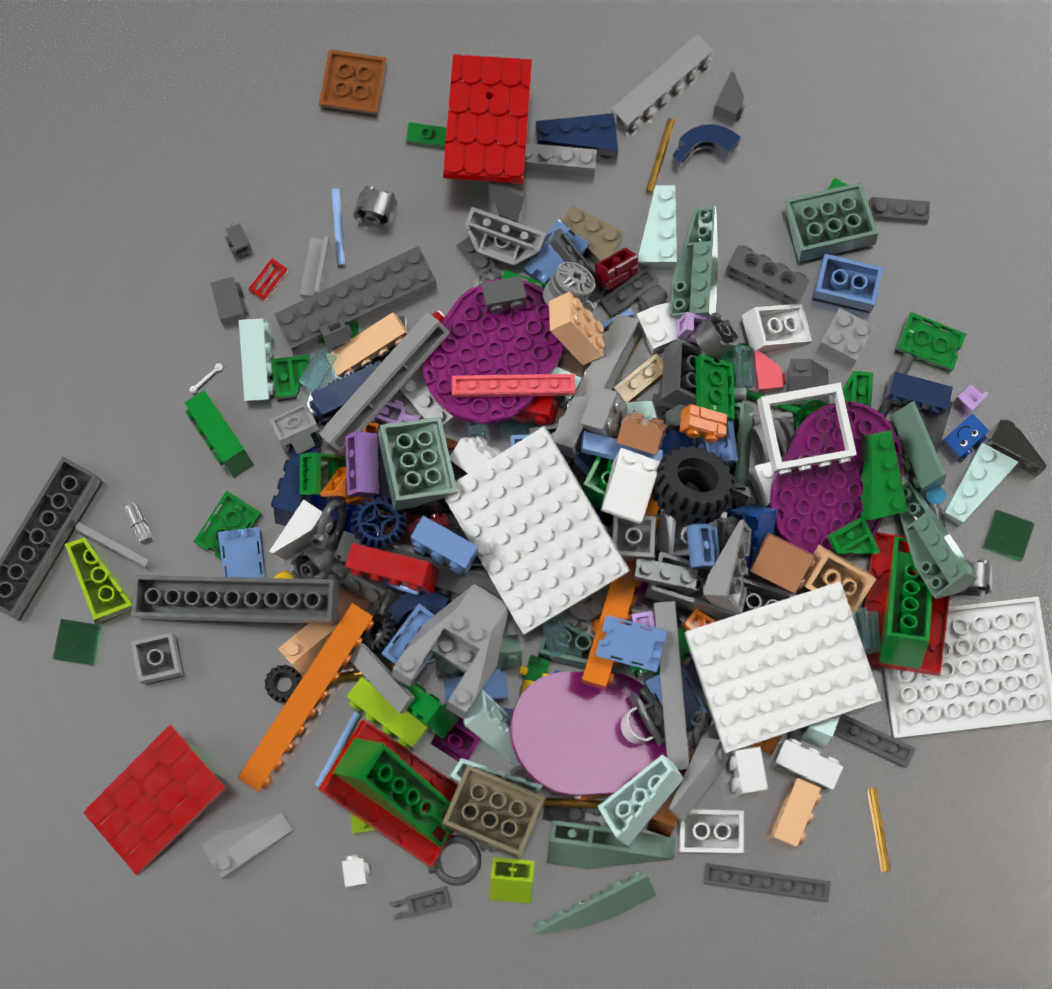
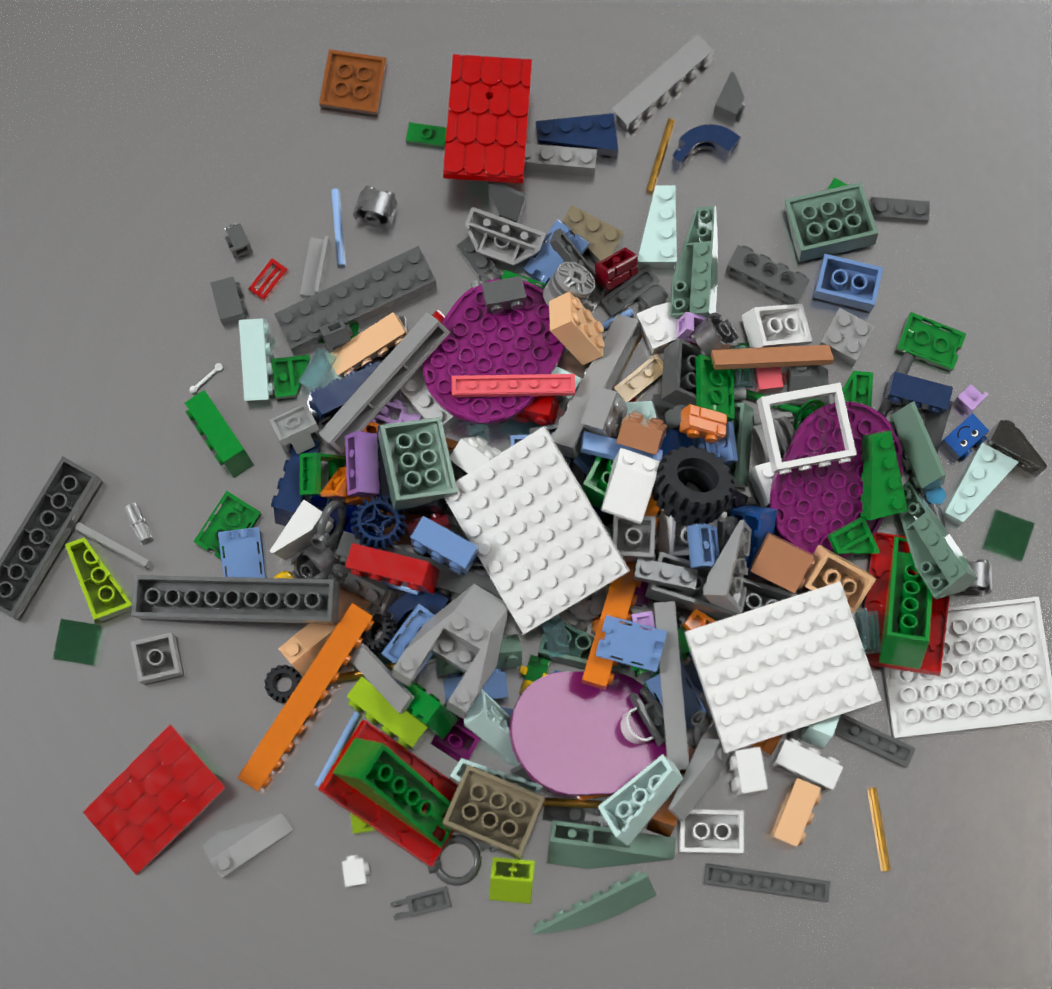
(772, 357): none -> nougat tile

